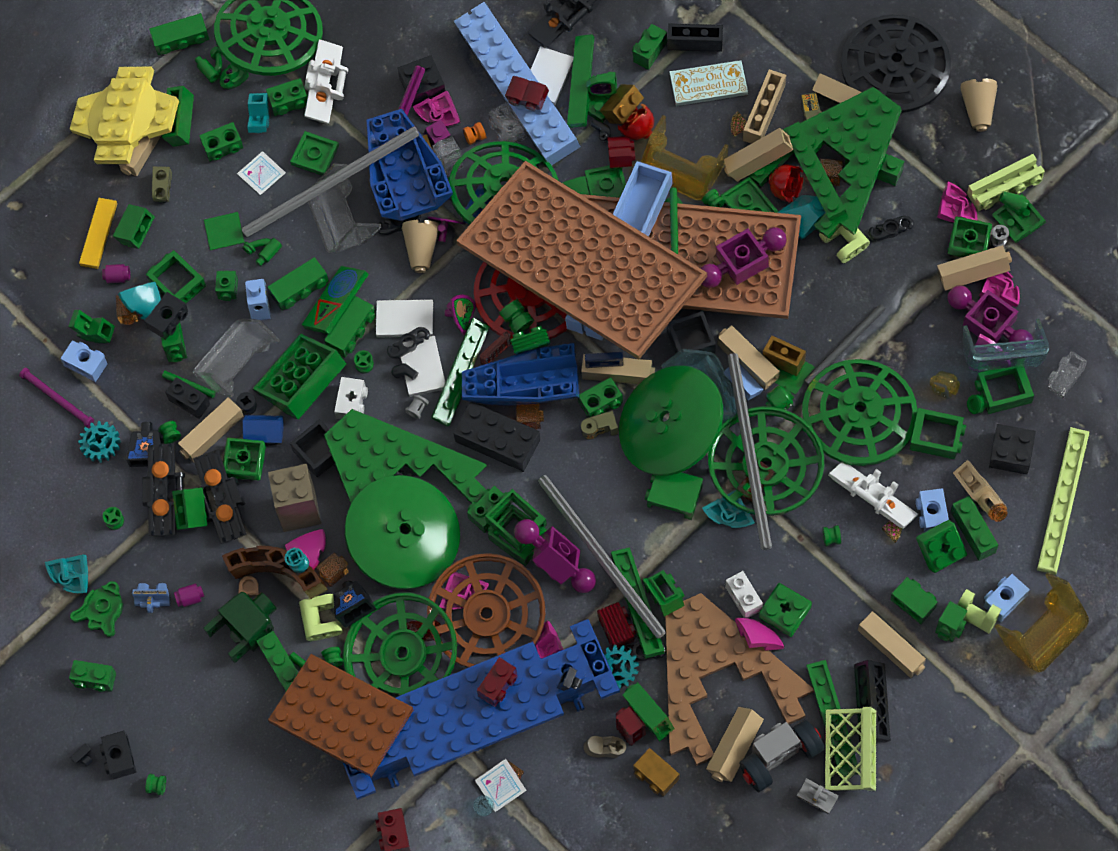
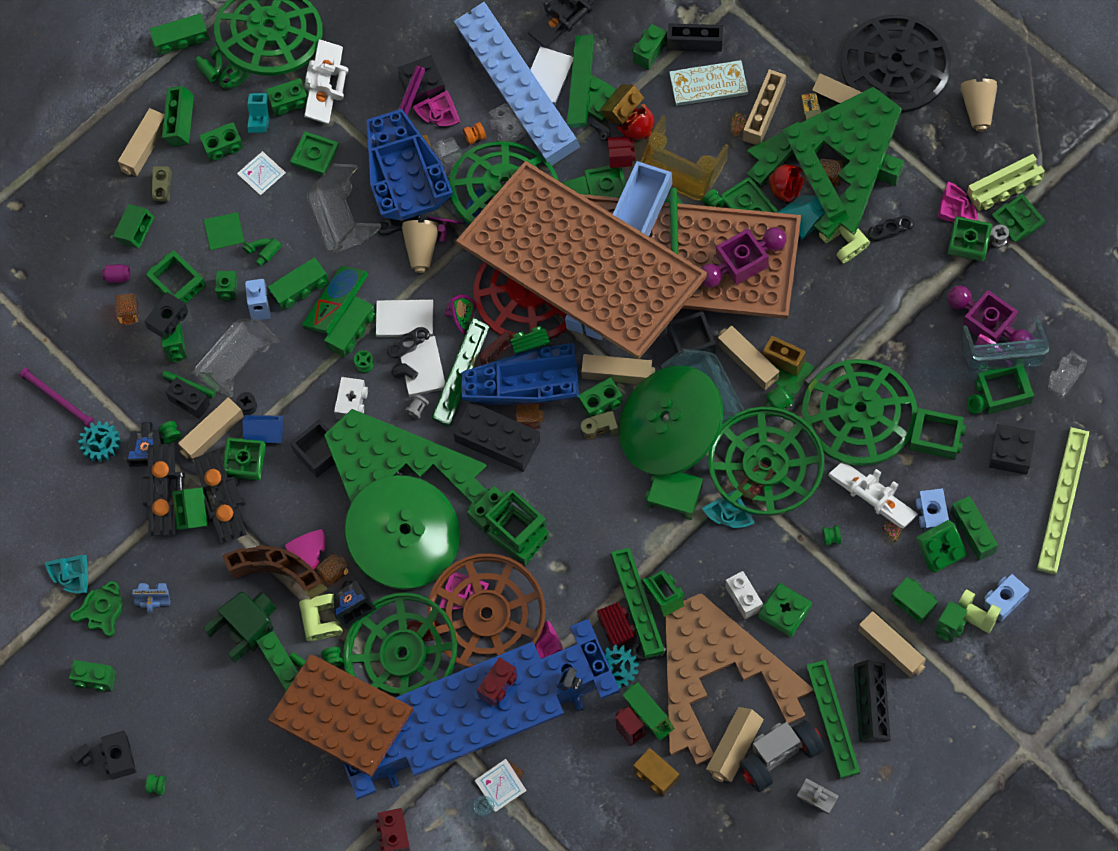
(91, 329): green brick -> none
(91, 368): light blue brick -> none
(98, 233): yellow tile -> none
(111, 514): green wheel -> none
(124, 115): light yellow plate -> none
(141, 298): teal brick -> none
(189, 595): magenta brick -> none
(249, 586): medium nougat tile -> none
(294, 497): dark tan brick -> none
(298, 564): teal wheel -> none
(300, 376): green slope -> none
(330, 181): light grey axle -> none
(436, 132): magenta brick -> none
(516, 316): green wheel -> none
(526, 93): dark red brick -> none
(555, 555): magenta brick -> none
(602, 557): light grey axle -> none
(603, 84): green rock -> none
(604, 359): dark blue tile -> none
(604, 746): dark tan piece -> none
(749, 451): light grey axle -> none
(750, 385): light blue tile -> none
(758, 154): tan brick -> none
(758, 634): dark pink brick -> none
(867, 753): yellowish green fence -> none
(944, 384): clear yellow head -> none
(974, 267): tan brick -> none
(981, 491): tan plate -> none
(1003, 287): dark pink brick -> none
(1014, 201): green cone -> none
(1052, 631): clear yellow windscreen -> none

